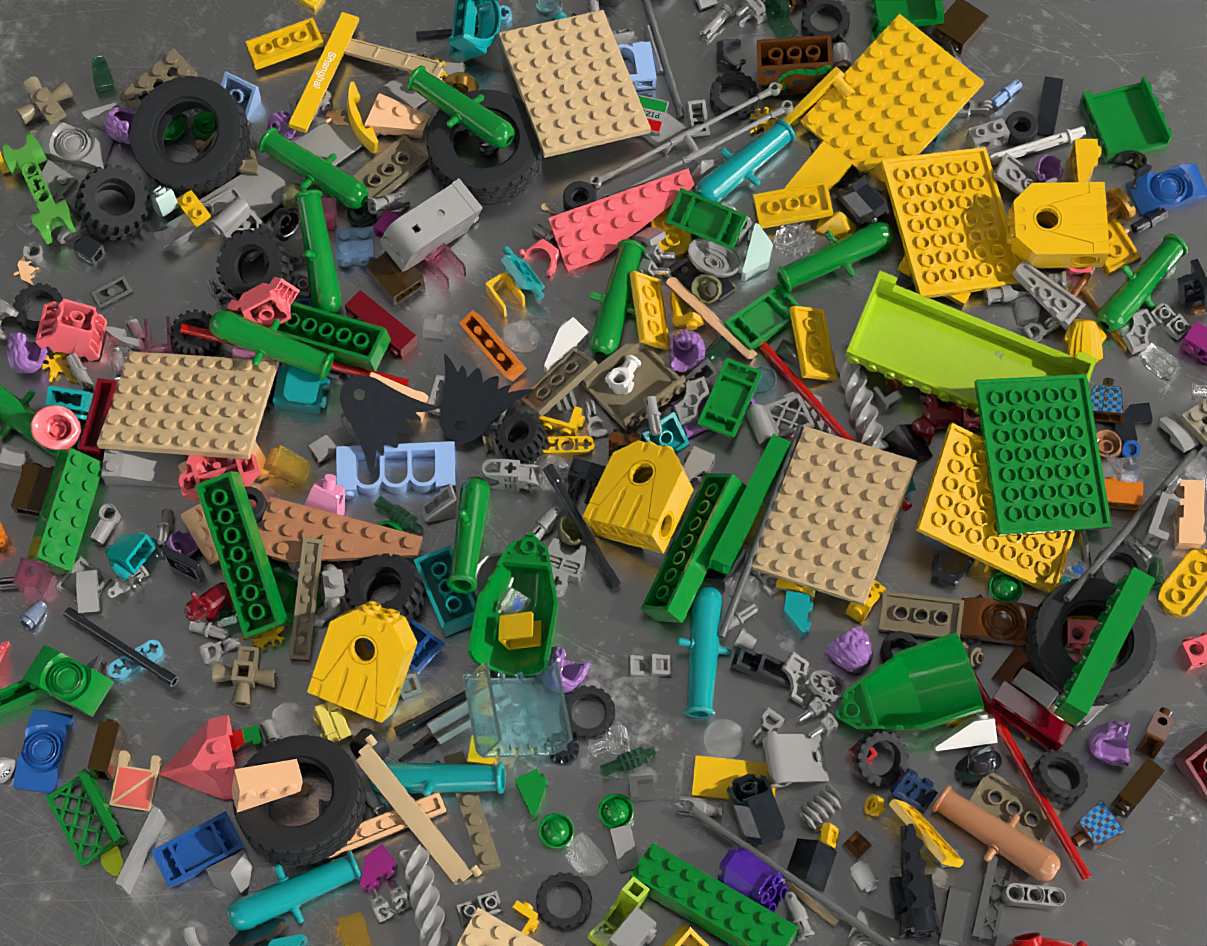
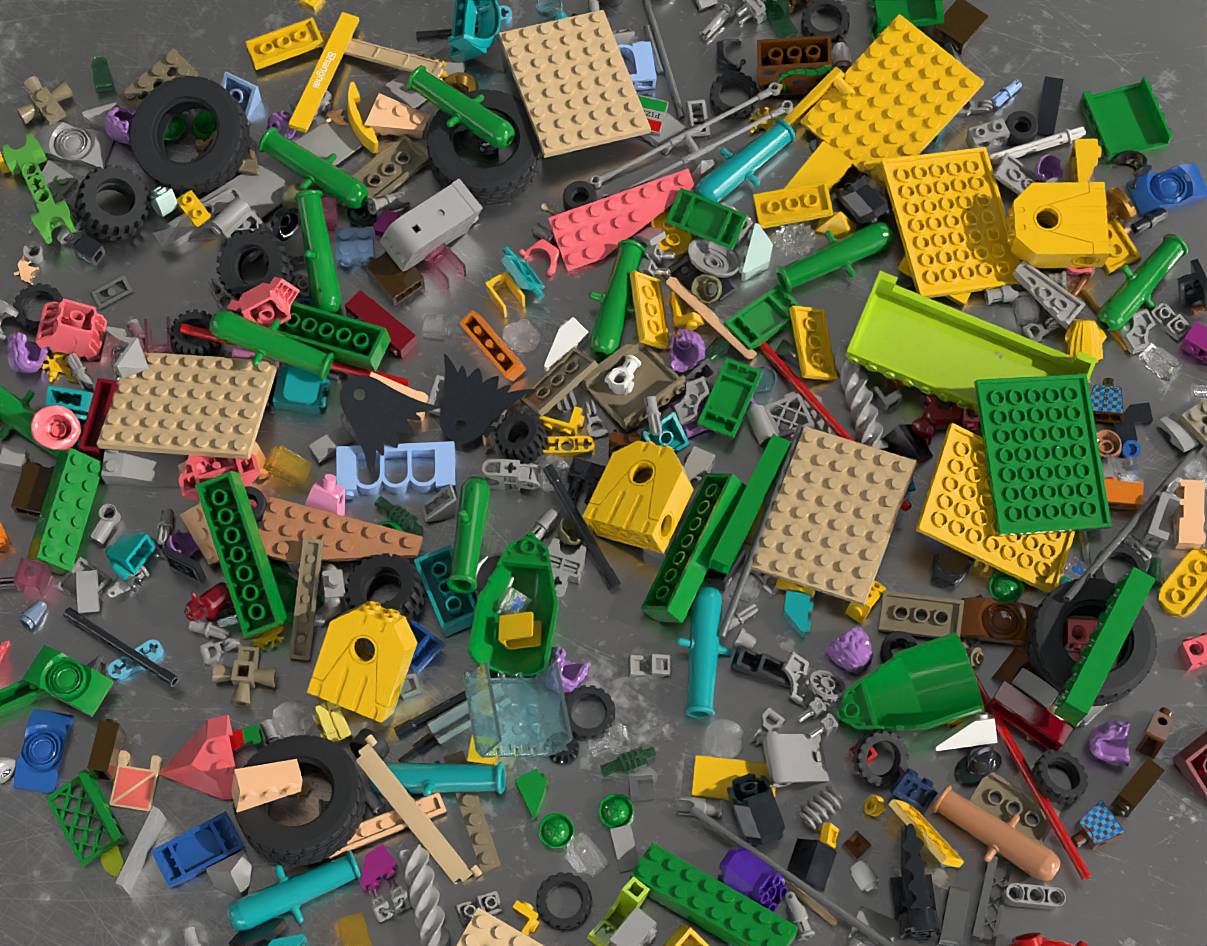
(131, 360): none -> light grey slope

